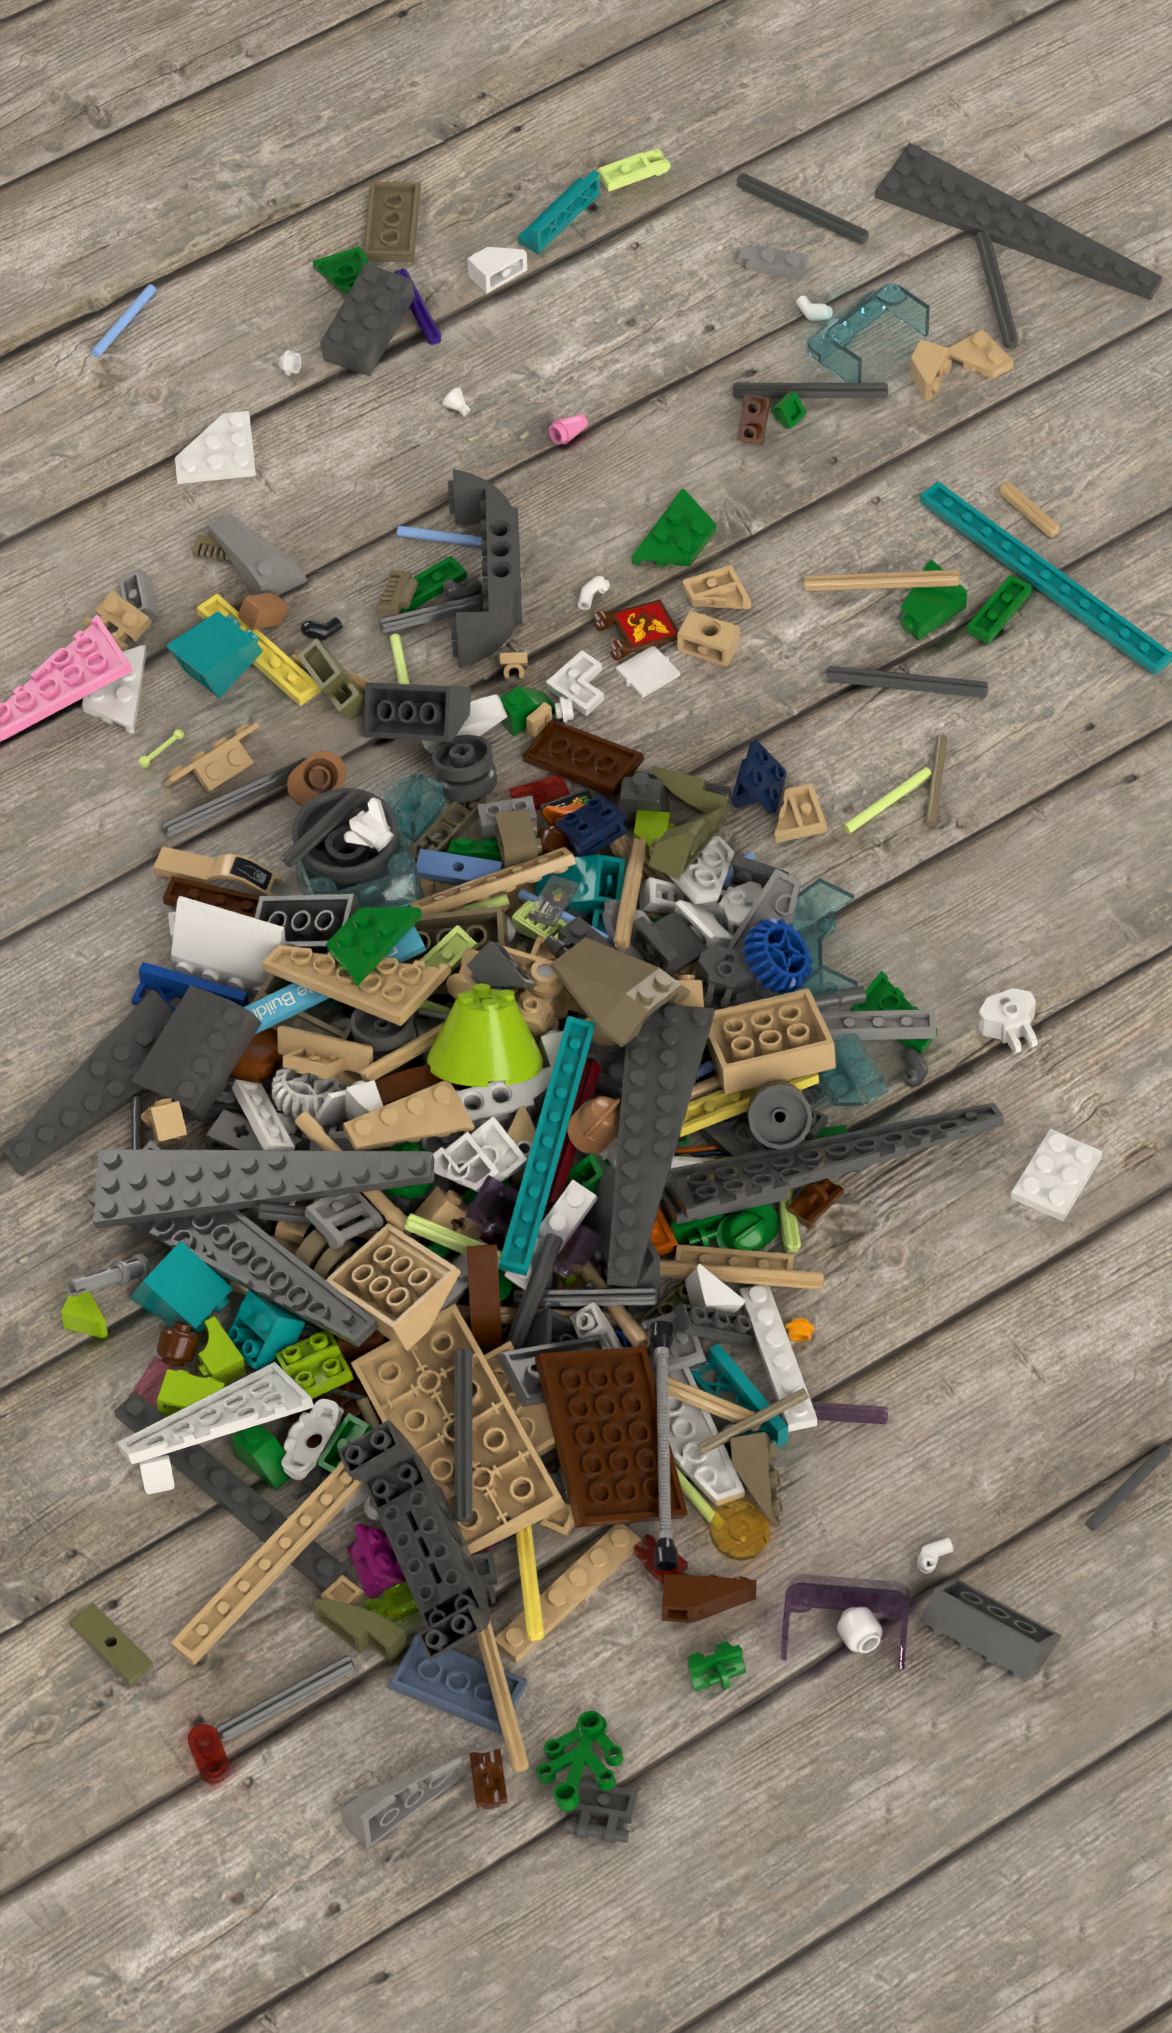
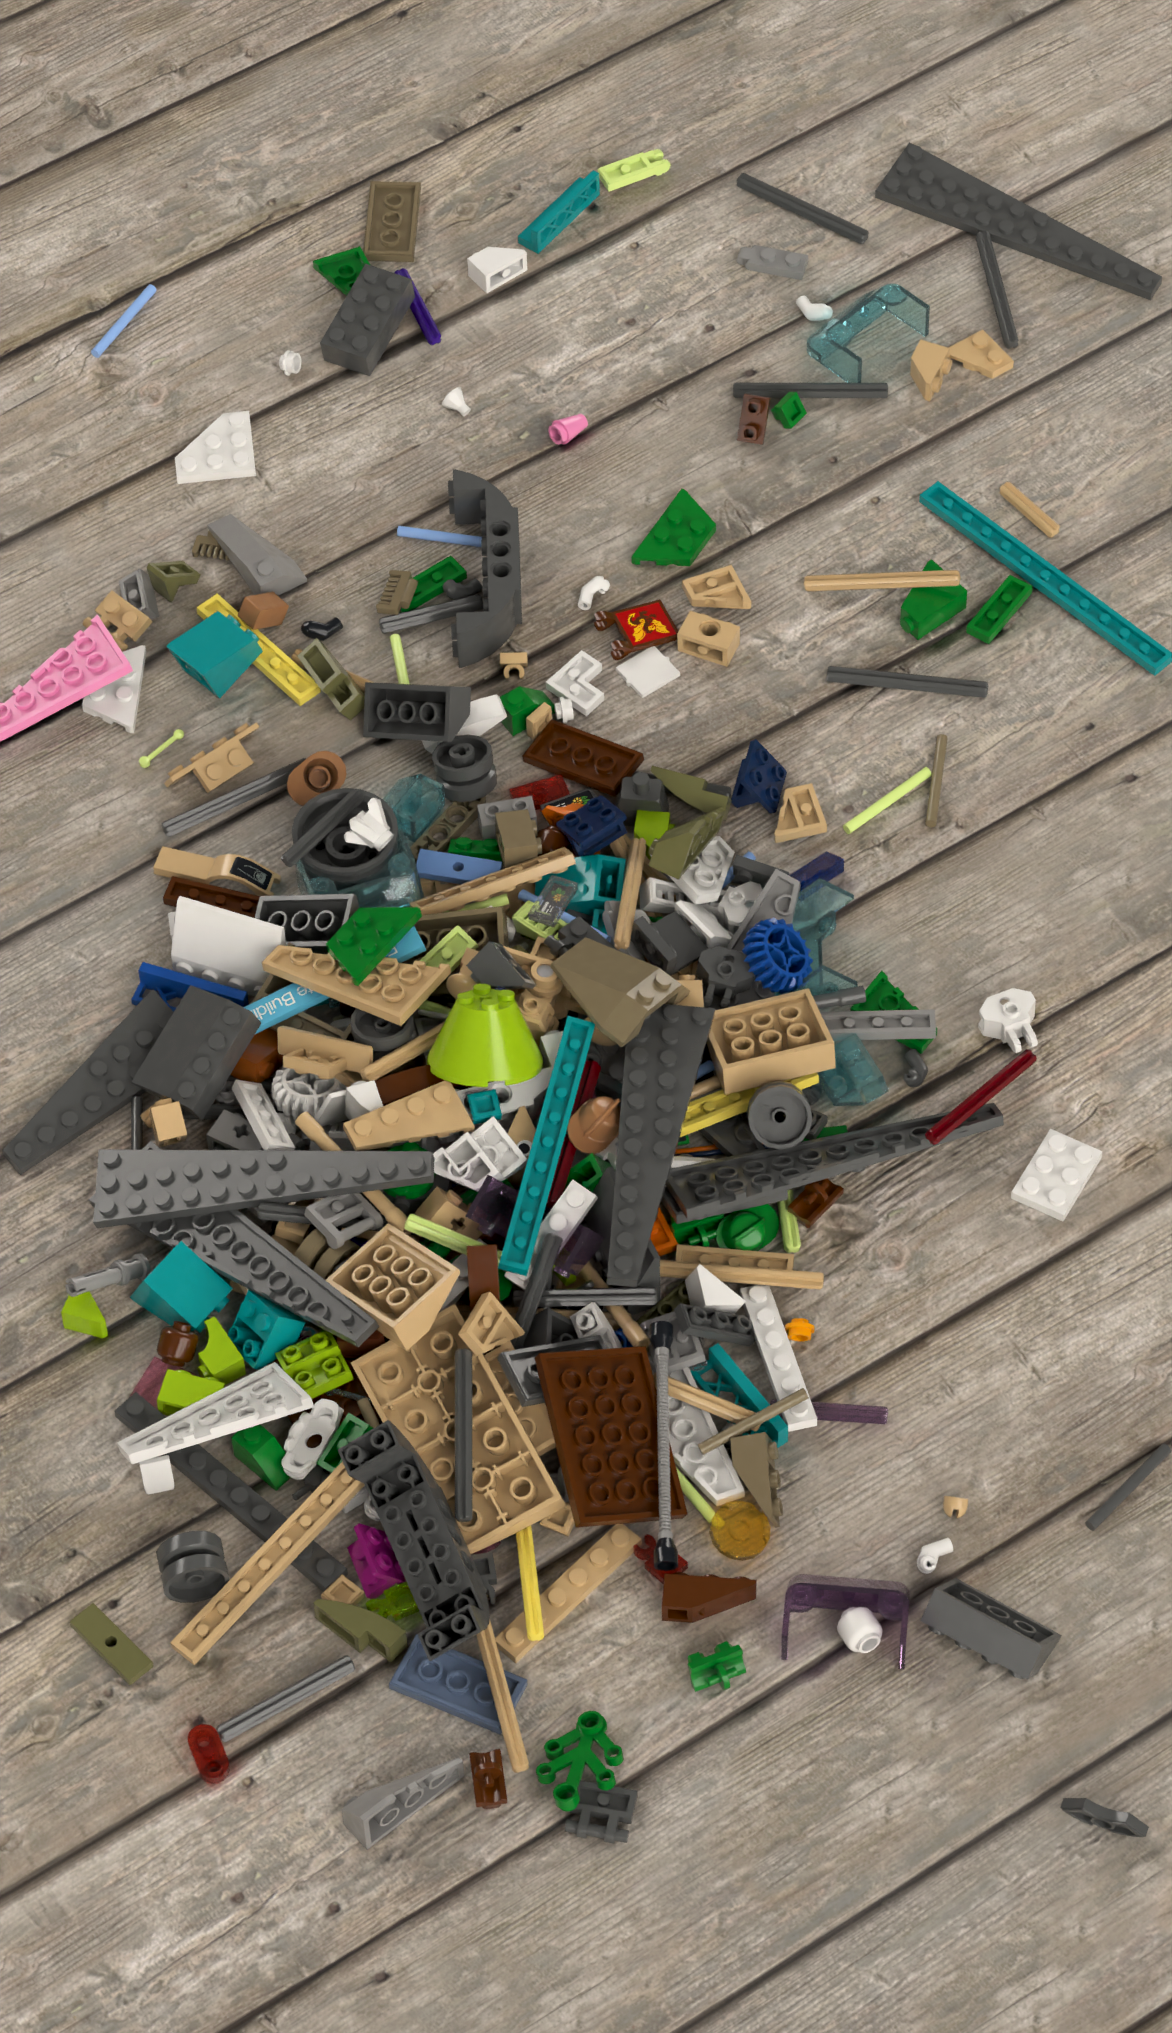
(168, 576): none -> olive slope
(192, 1566): none -> dark grey wheel
(484, 1106): none -> teal tile
(489, 1325): none -> tan wing
(824, 867): none -> clear blue slope
(955, 1503): none -> tan hinge
(980, 1097): none -> dark red axle
(1092, 1813): none -> dark grey tile

